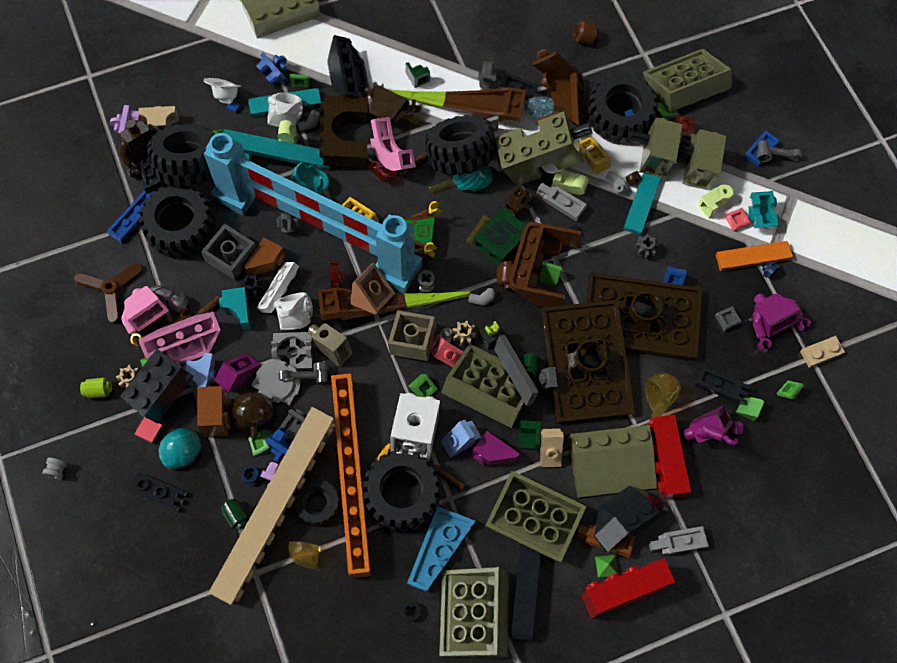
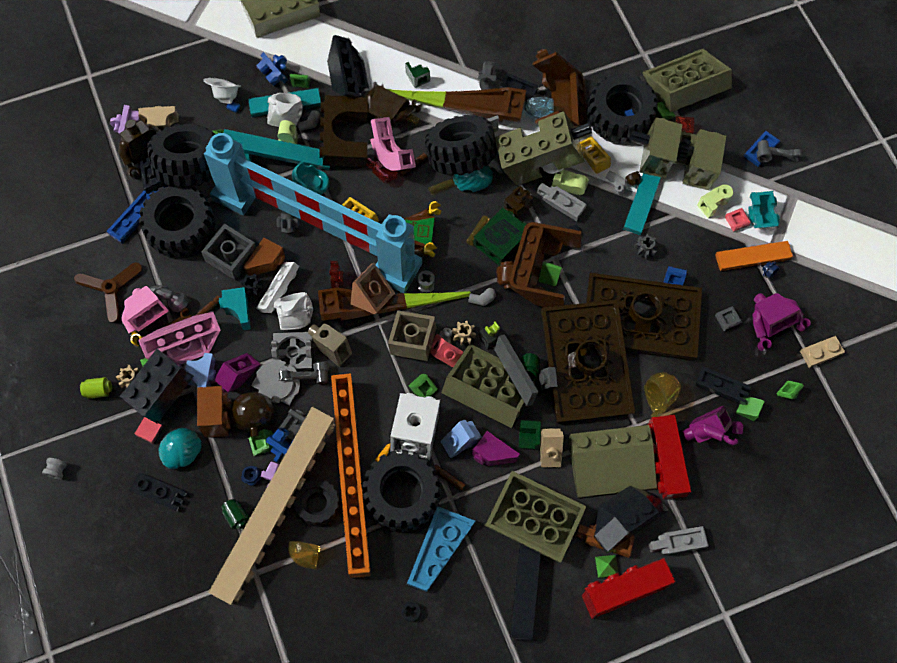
(474, 613): olive slope -> none
(586, 32): reddish brown head -> none

